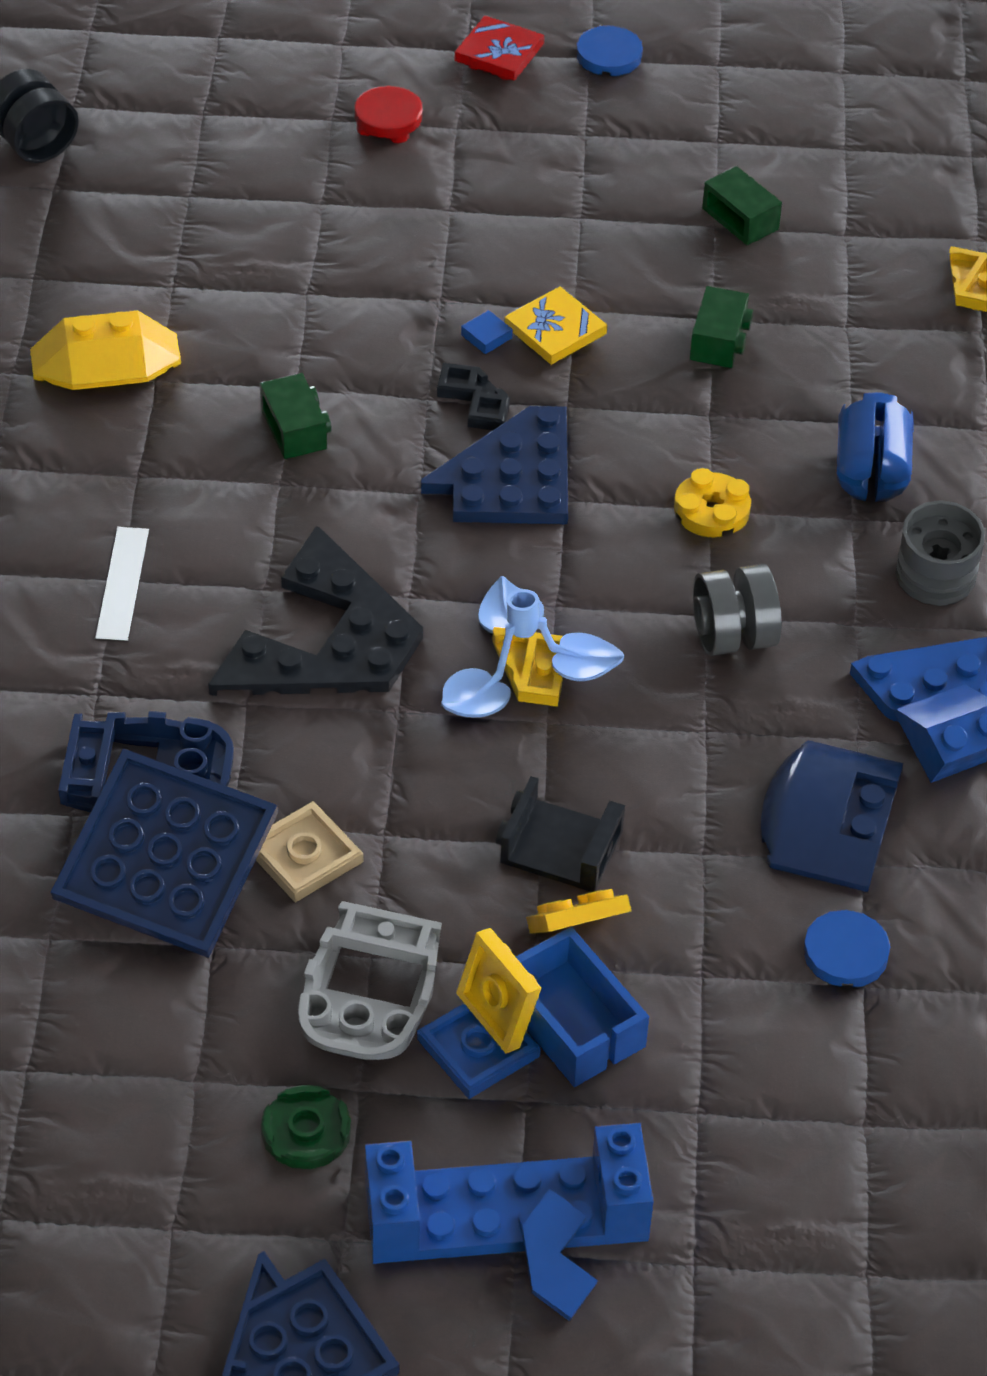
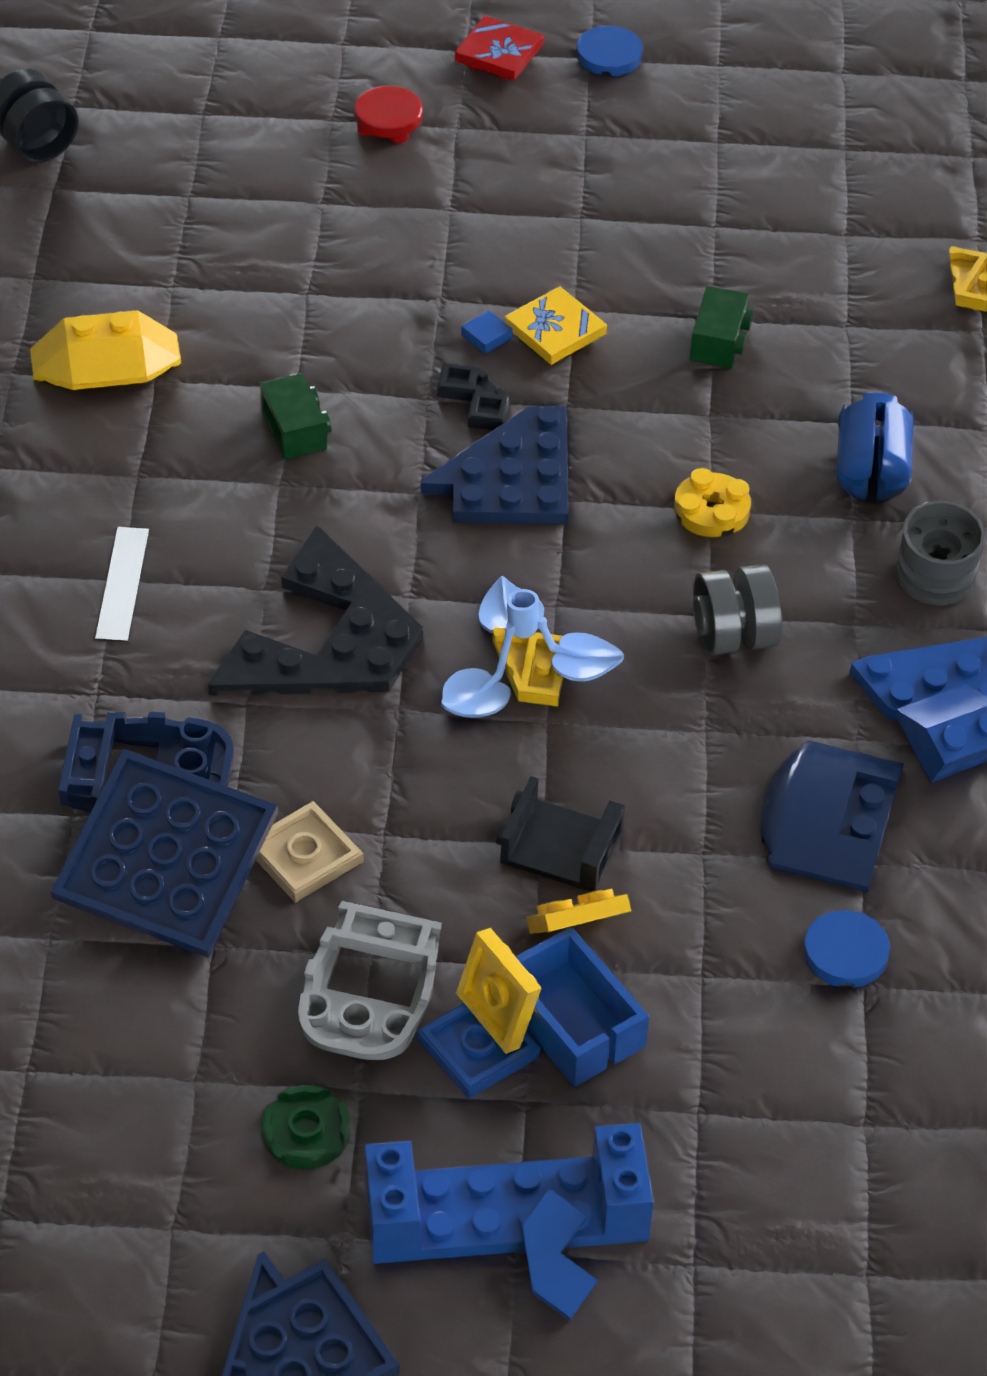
(741, 205): dark green piece -> none

